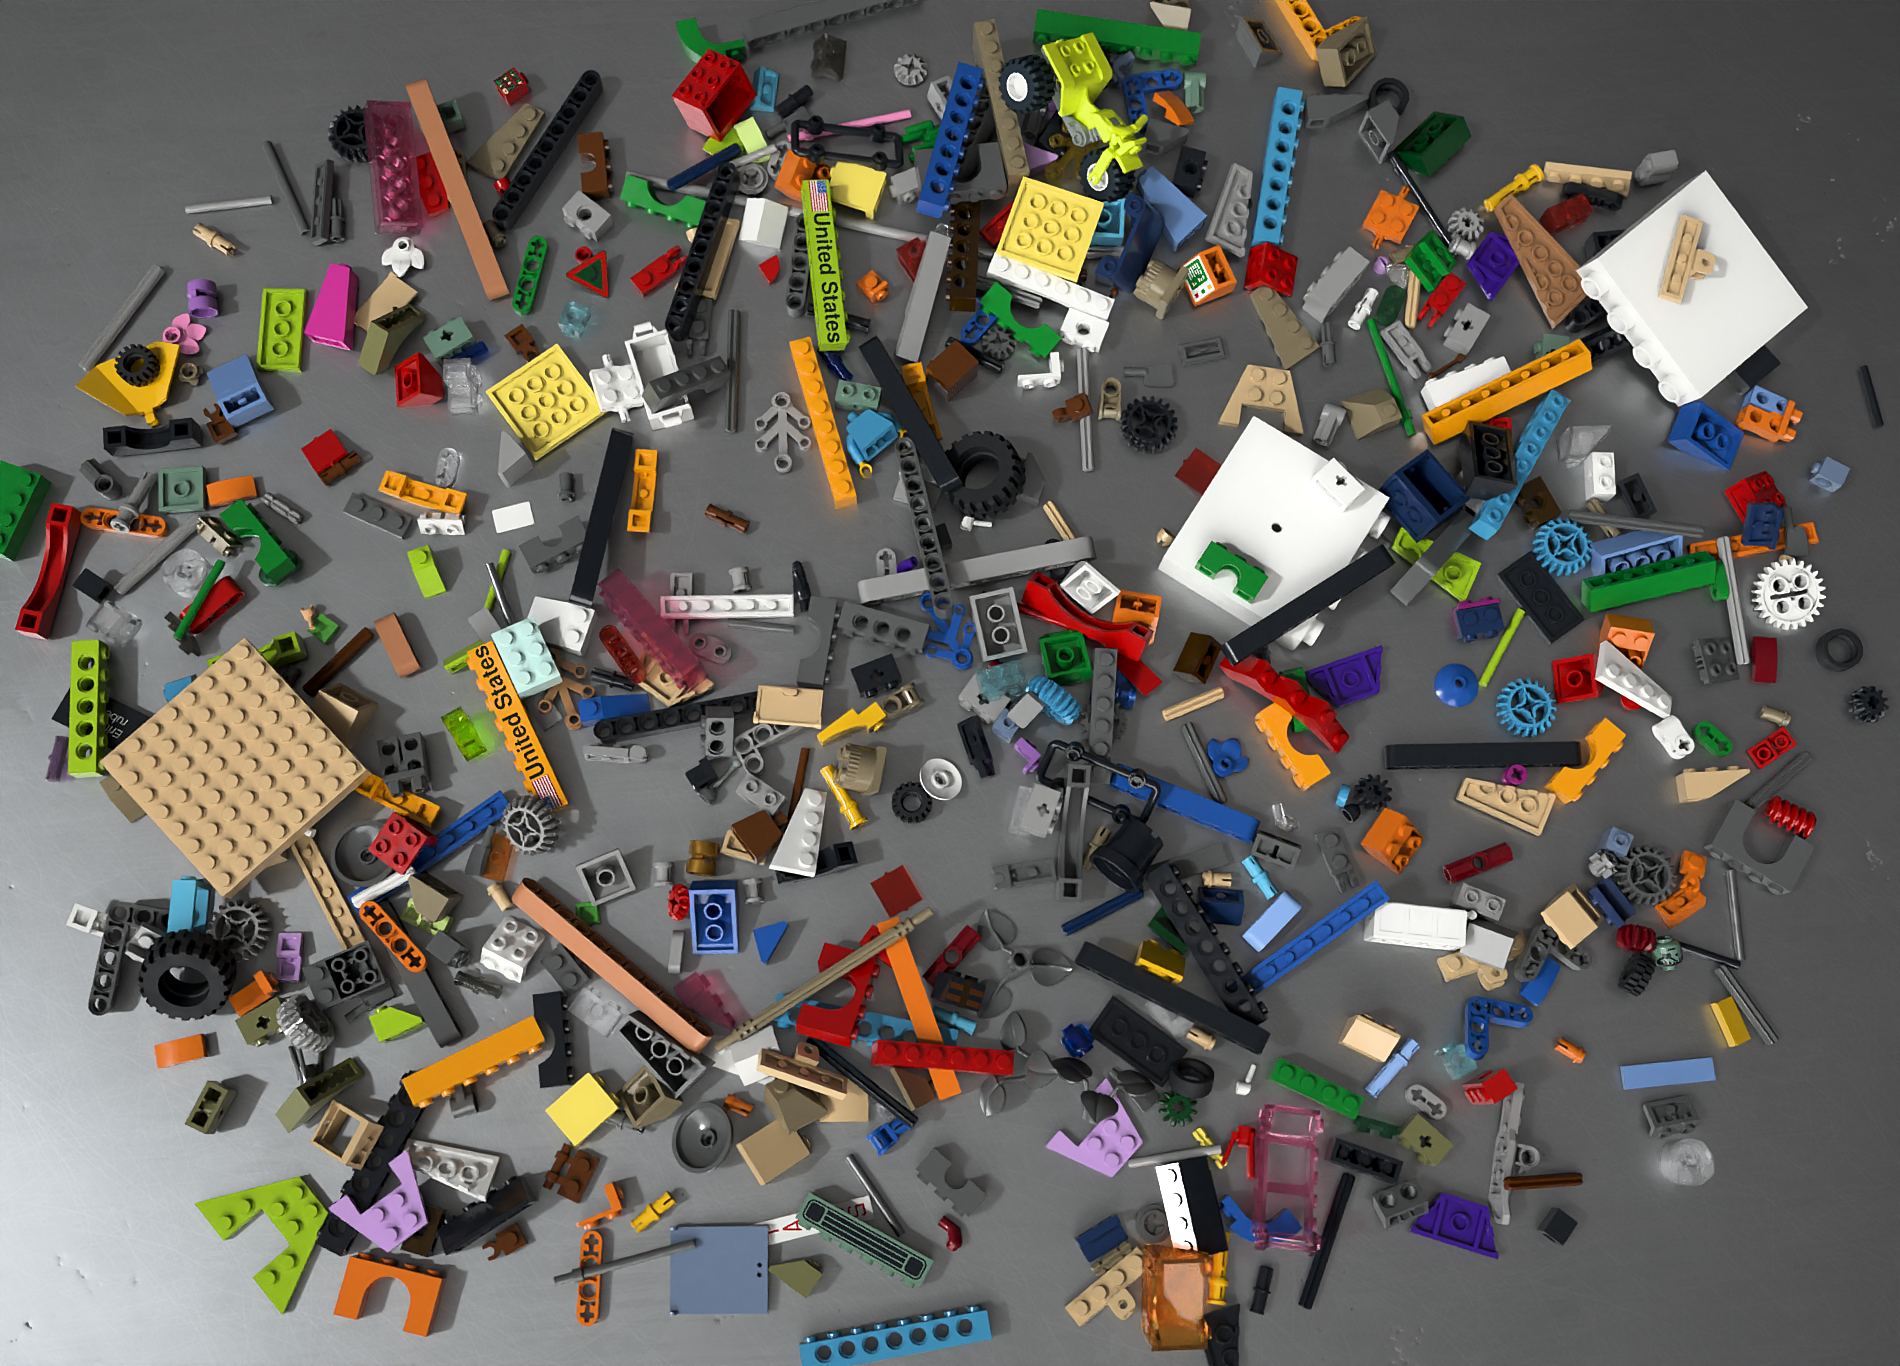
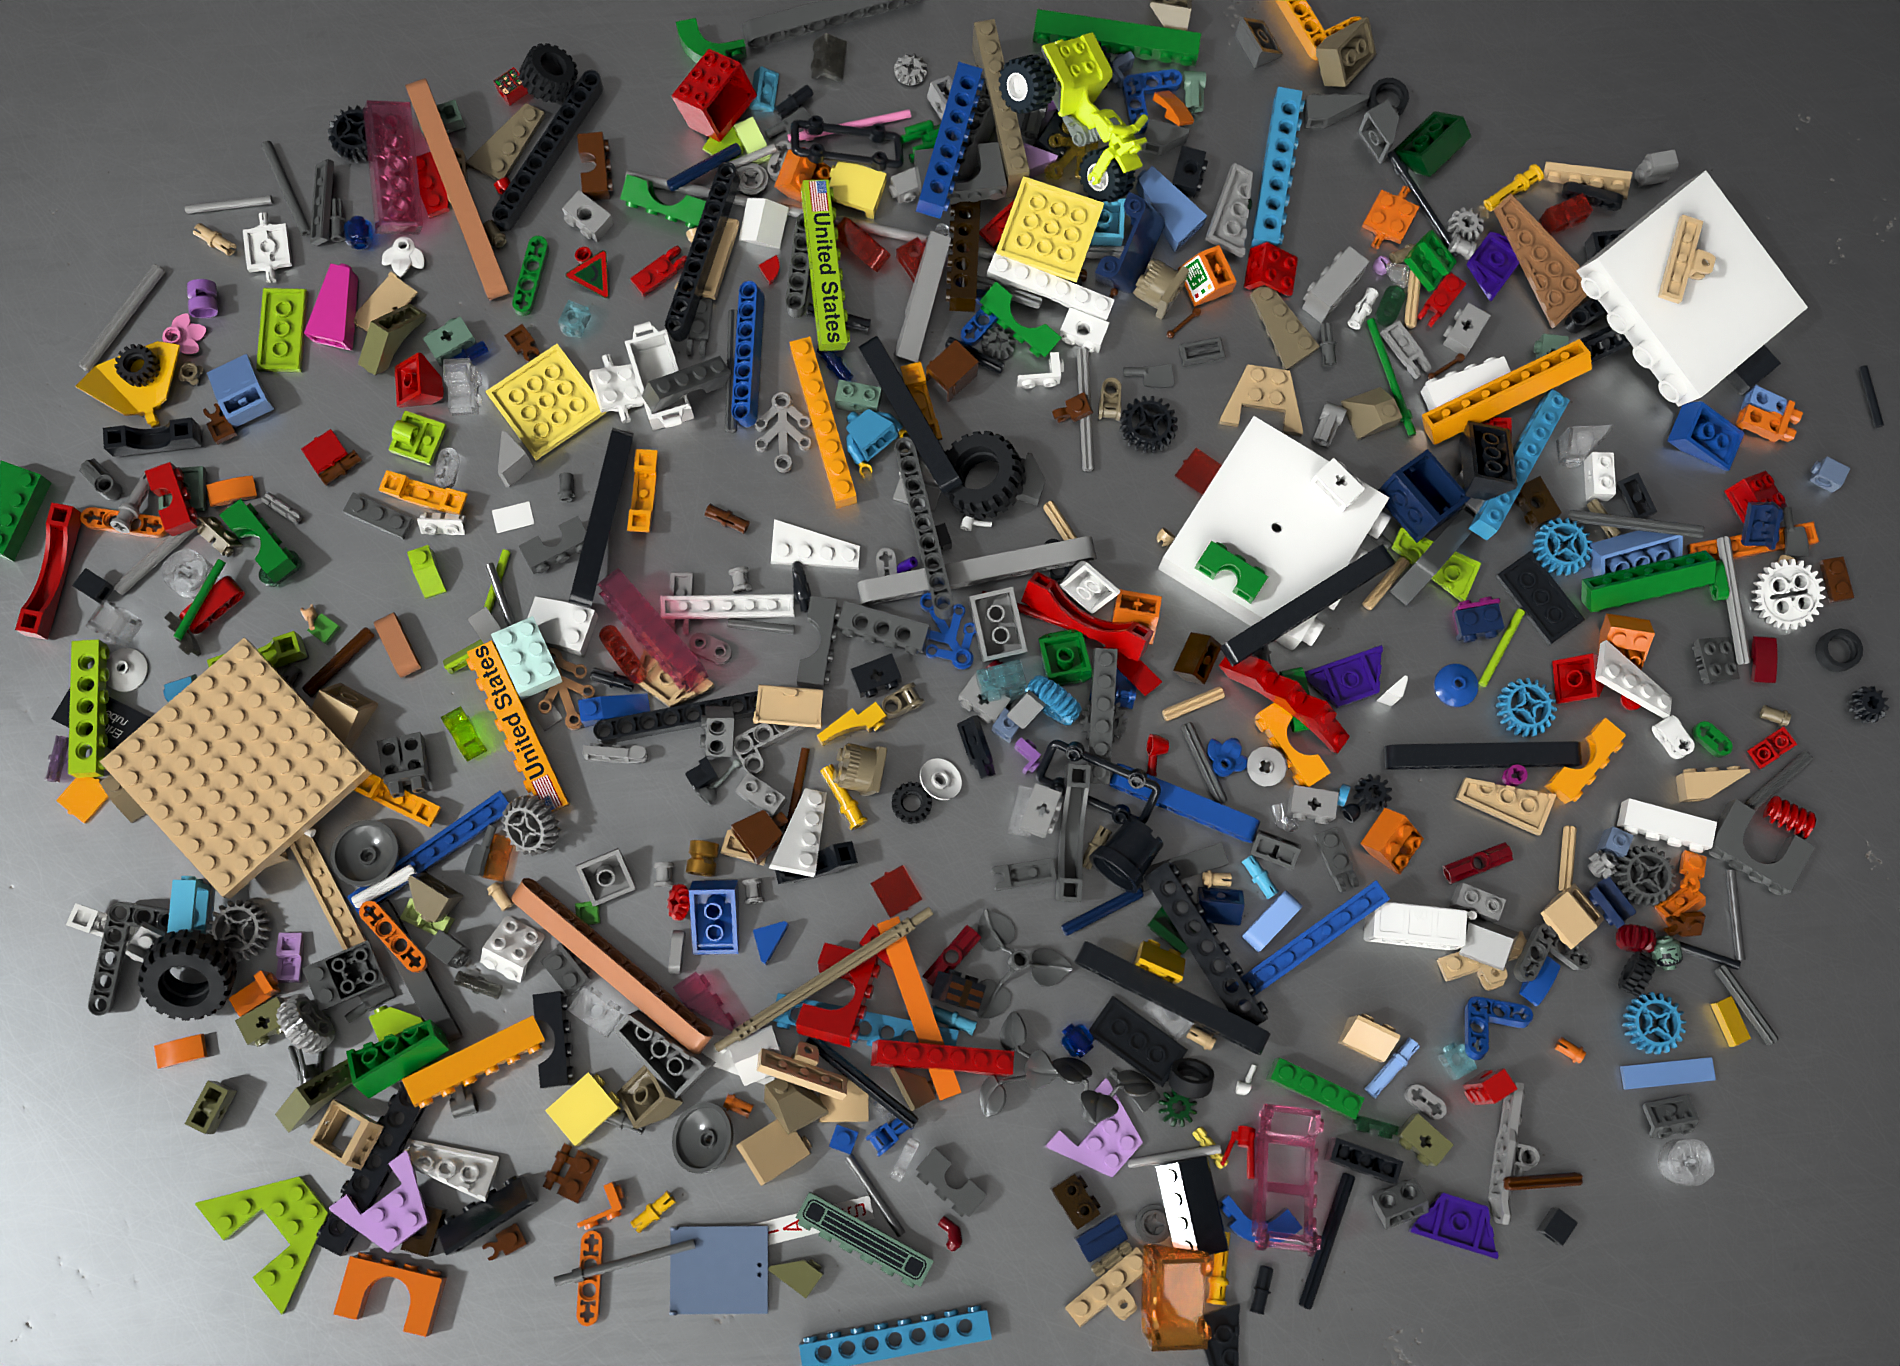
(83, 798): none -> light orange piece
(135, 669): none -> white dish
(179, 515): none -> red arch
(267, 247): none -> white plate
(358, 233): none -> clear blue head
(395, 1057): none -> green wedge
(401, 842): red bracket -> none
(417, 437): none -> lime plate
(548, 72): none -> black tyre
(748, 363): none -> blue beam
(811, 548): none -> white wing
(843, 1139): none -> blue plate
(862, 244): none -> clear red beam
(873, 287): orange bracket -> none
(904, 1160): none -> clear beam
(1075, 1200): none -> dark brown brick
(1155, 746): none -> red bar
(1195, 313): none -> reddish brown hinge
(1277, 769): none -> light grey piece
(1324, 800): none -> light grey brick
(1385, 584): none -> tan axle
(1395, 693): none -> white slope
(1567, 857): none -> tan axle
(1638, 1033): none -> dark azure gear
(1666, 825): none -> white brick
(1688, 925): none -> reddish brown plate
(1836, 579): none -> reddish brown plate

